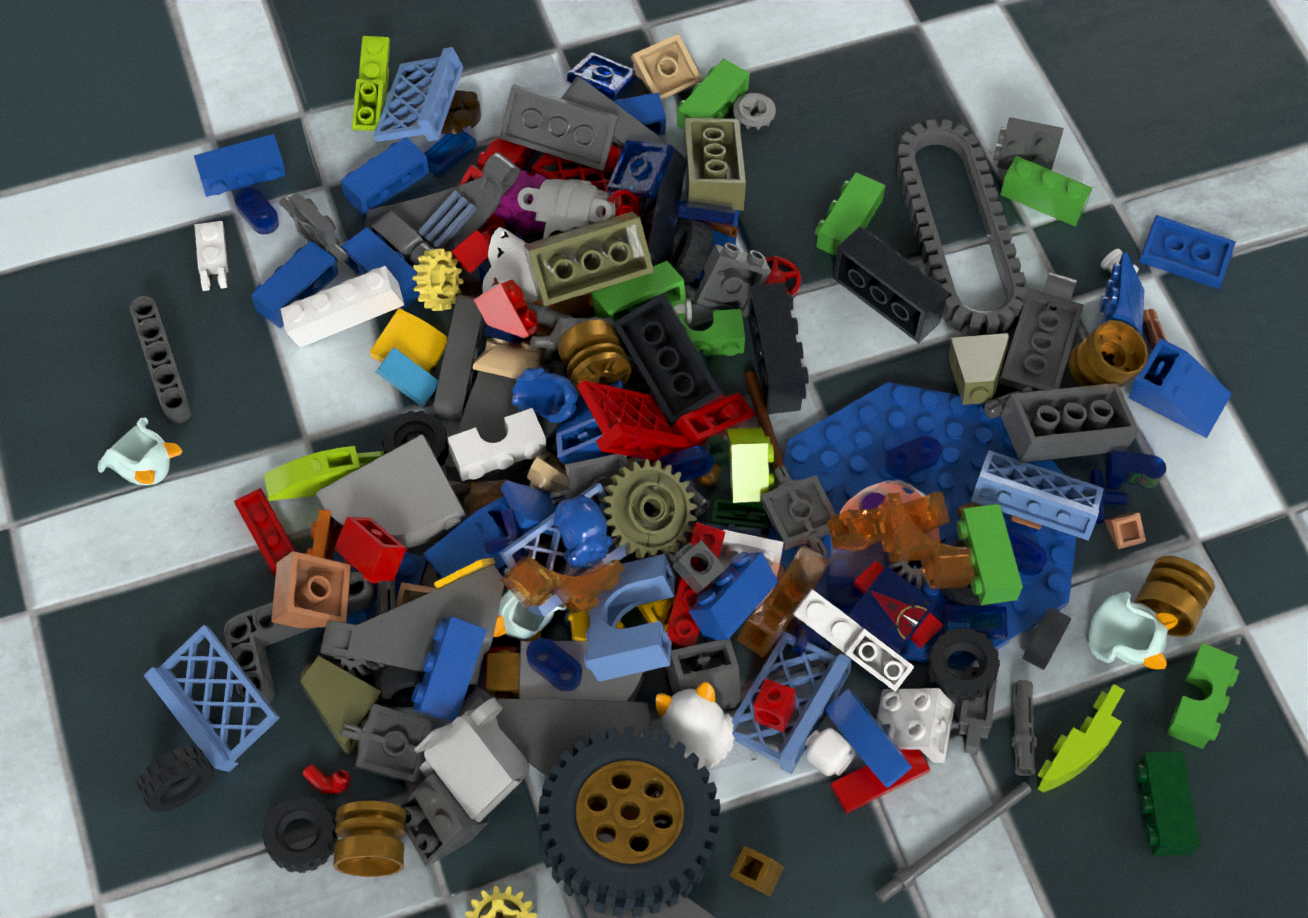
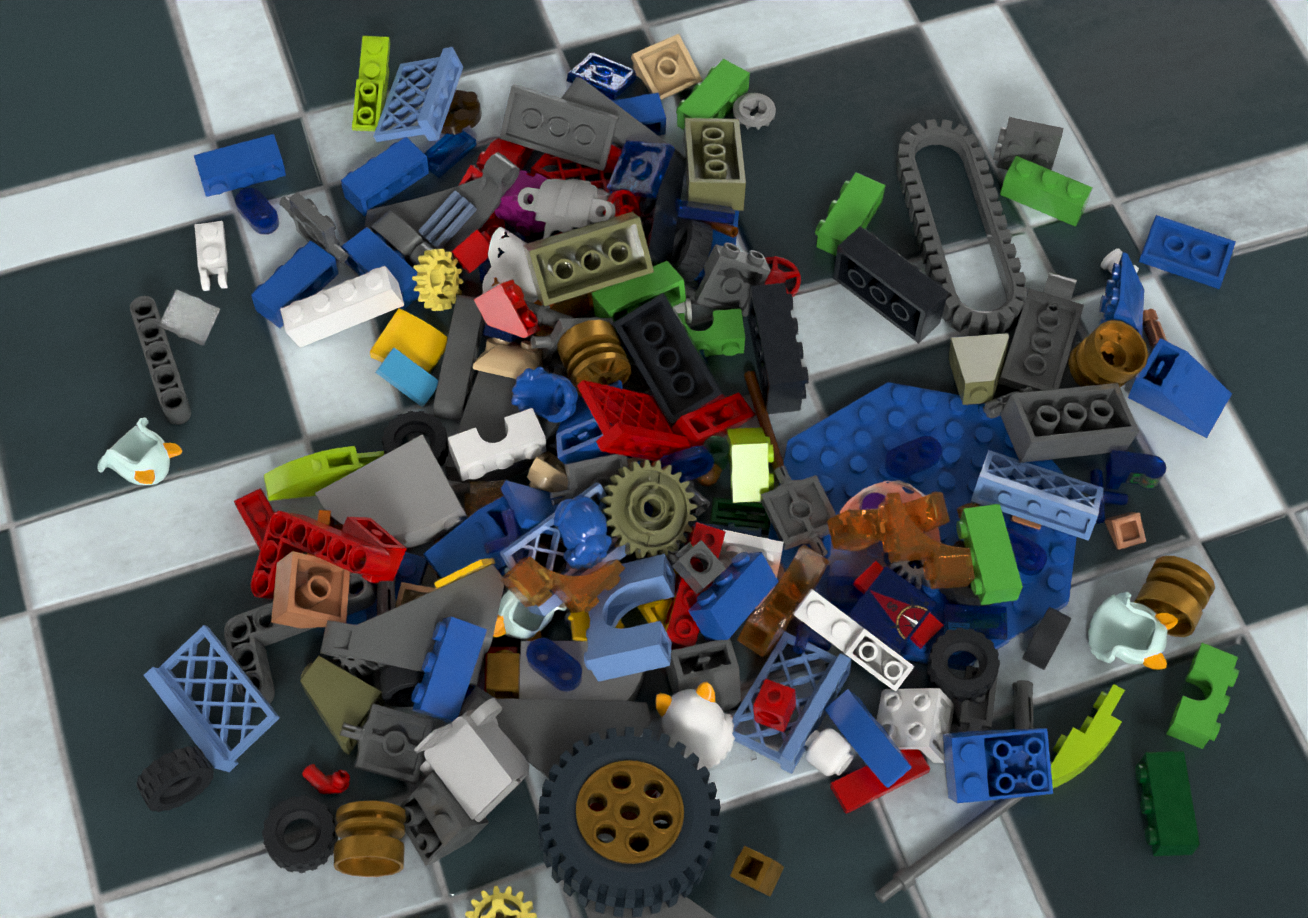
(189, 317): none -> clear piece
(301, 533): none -> red beam
(997, 764): none -> blue slope

